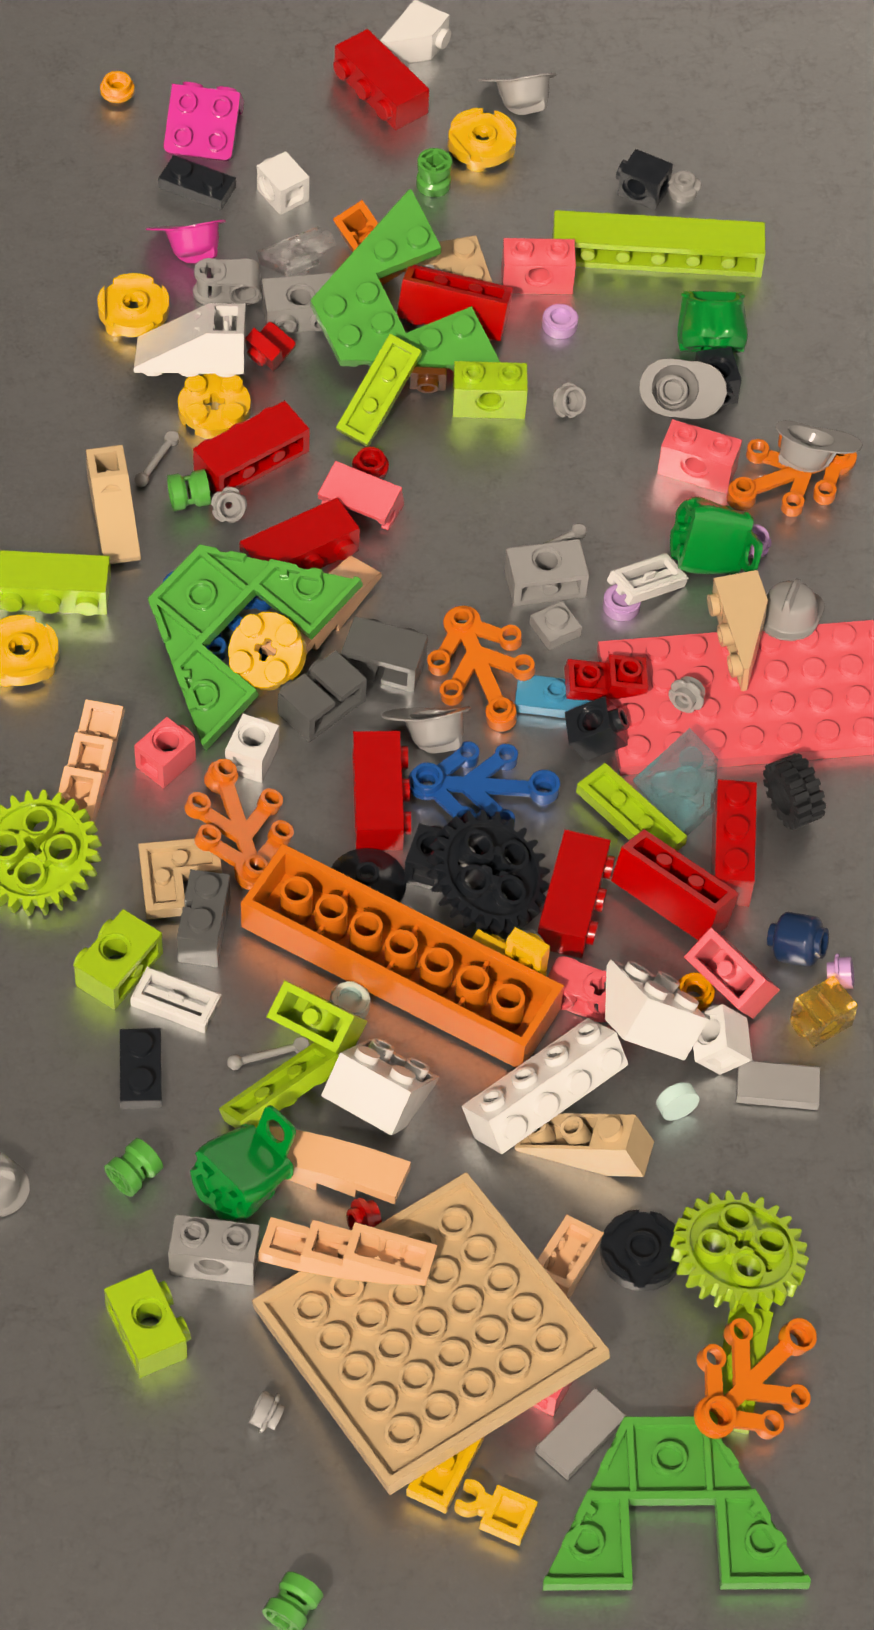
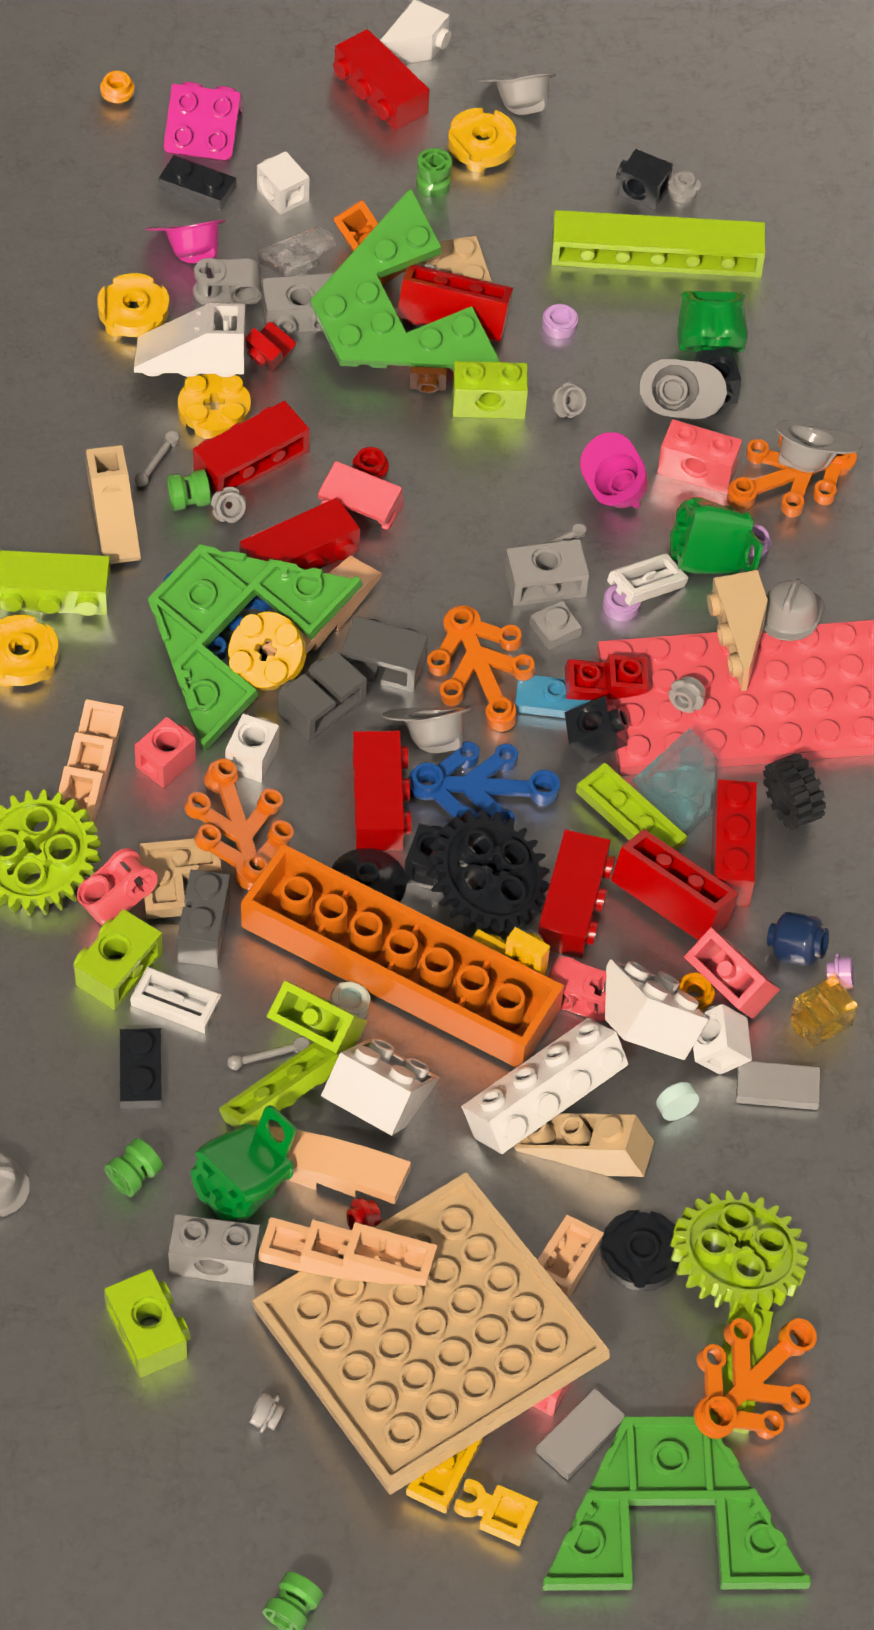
(115, 887): none -> coral piece
(379, 390): lime plate -> none
(538, 265): coral brick -> none
(614, 470): none -> dark pink piece

